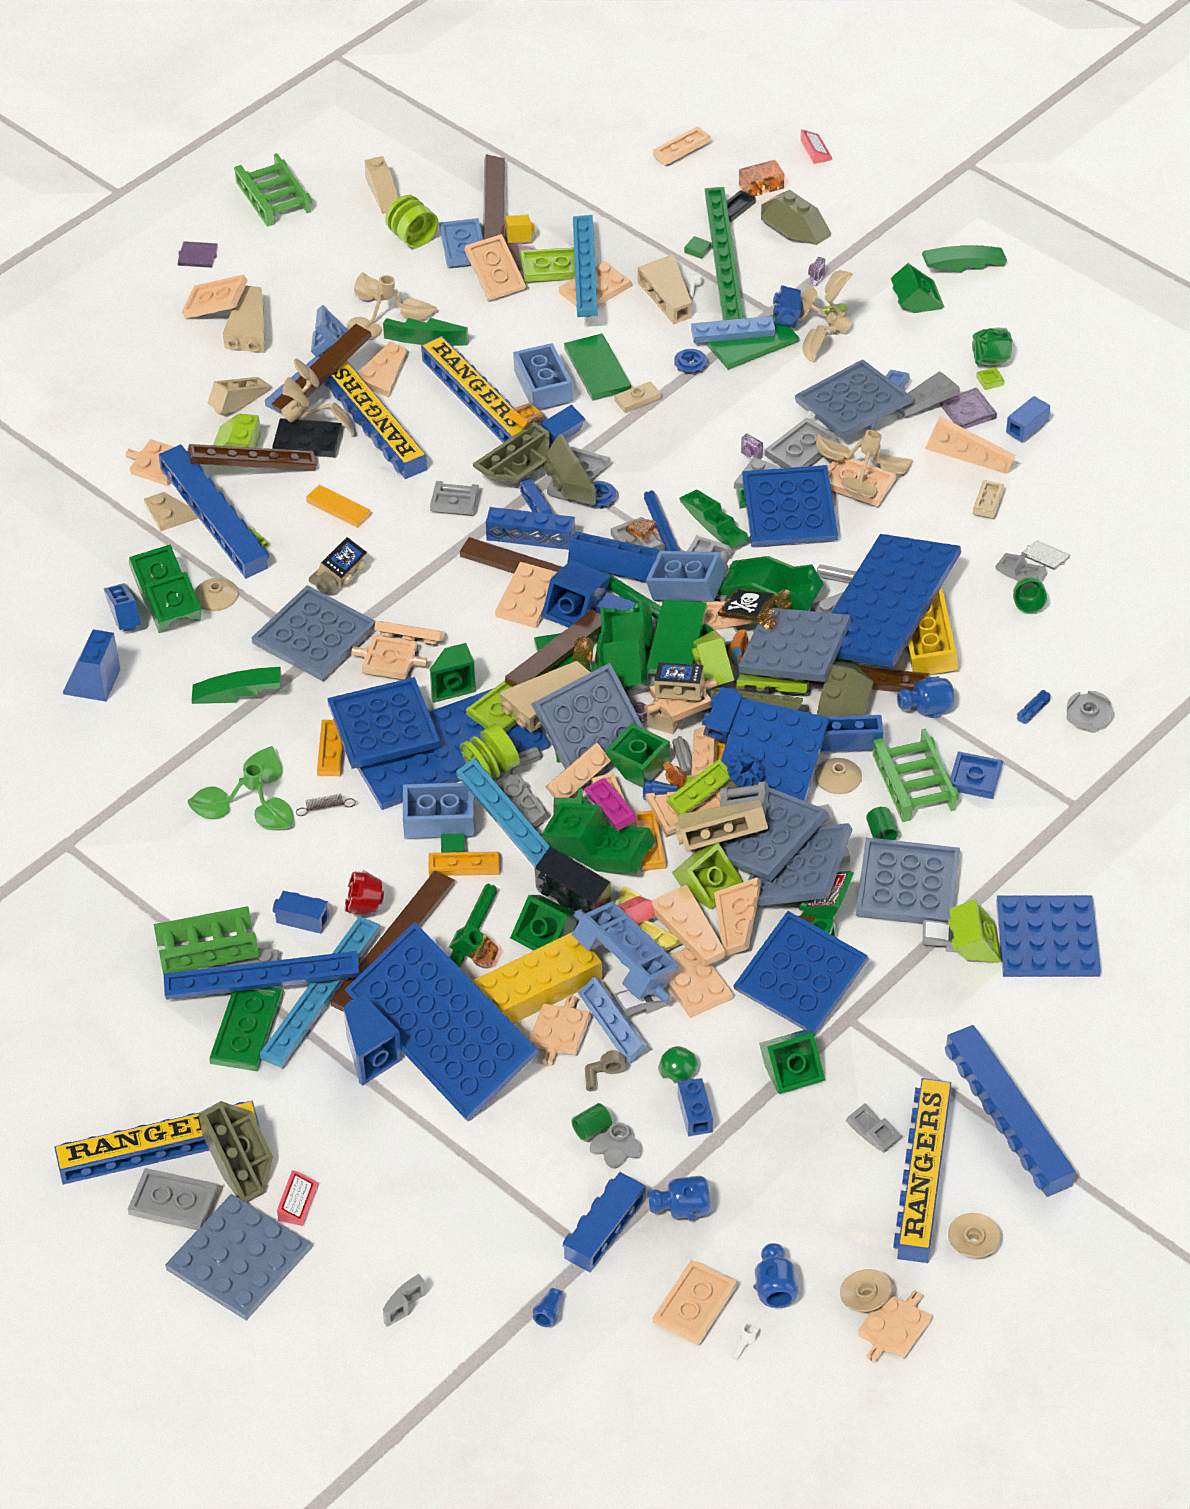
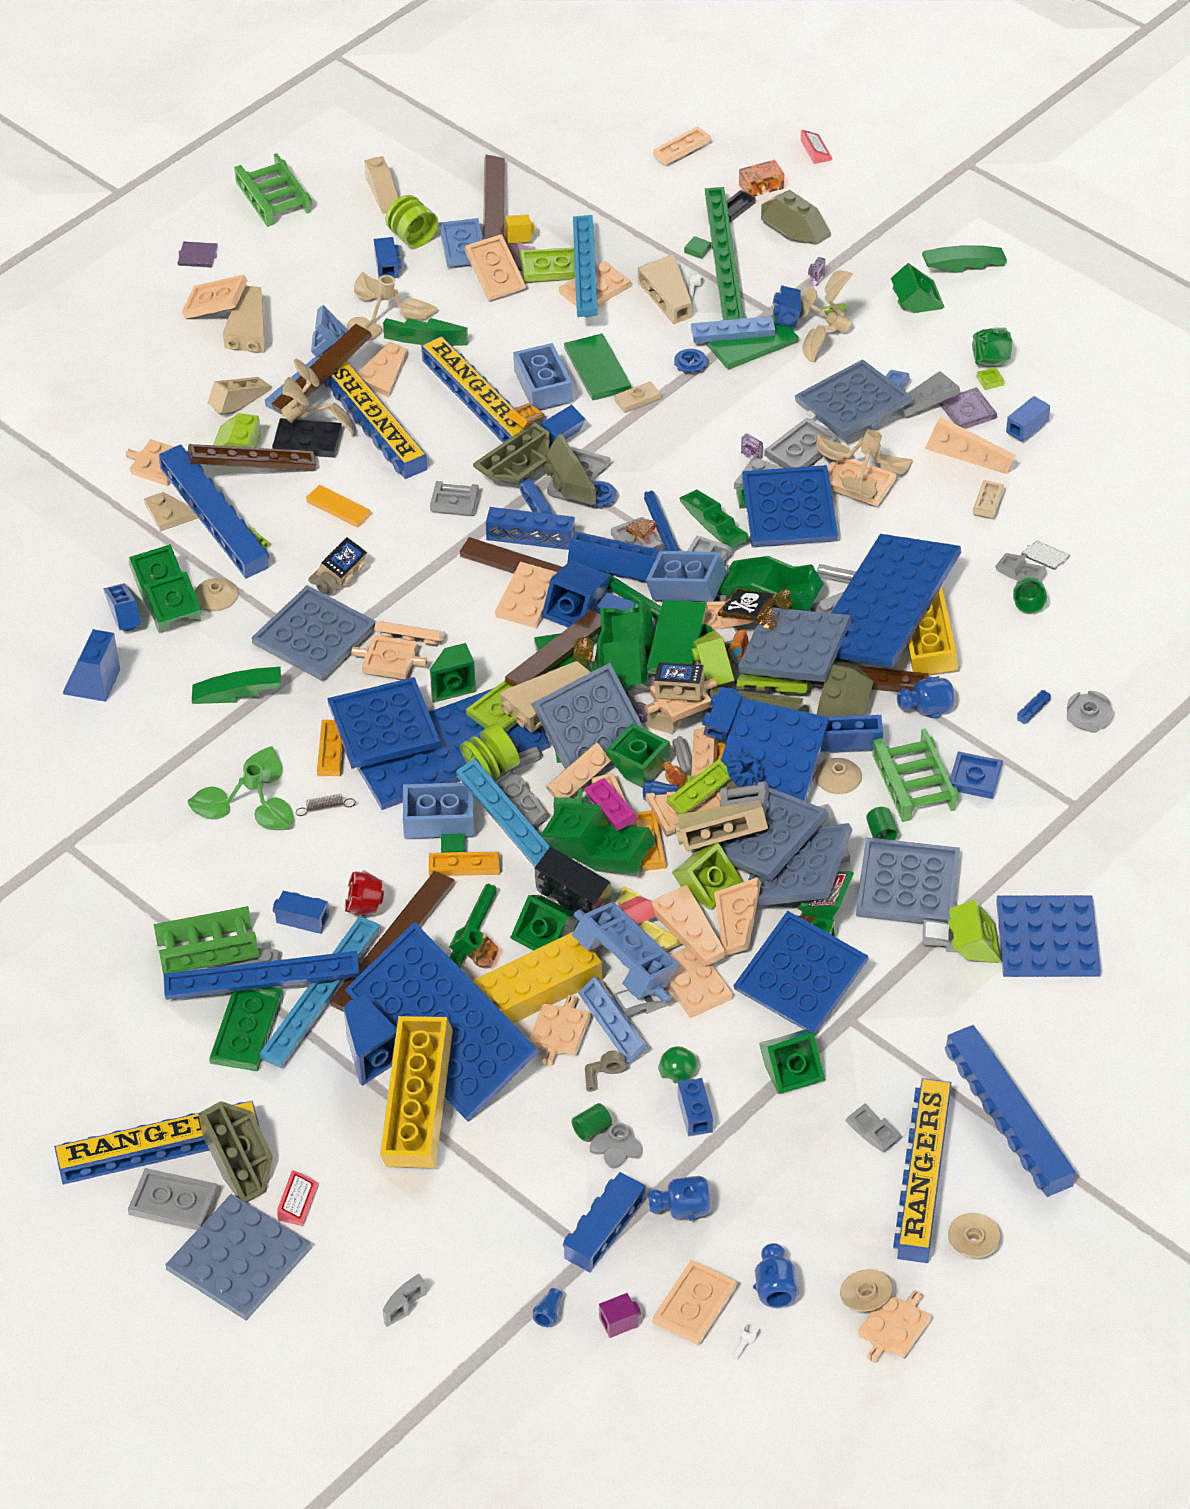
(386, 257): none -> blue brick
(416, 1092): none -> yellow brick
(619, 1315): none -> magenta brick

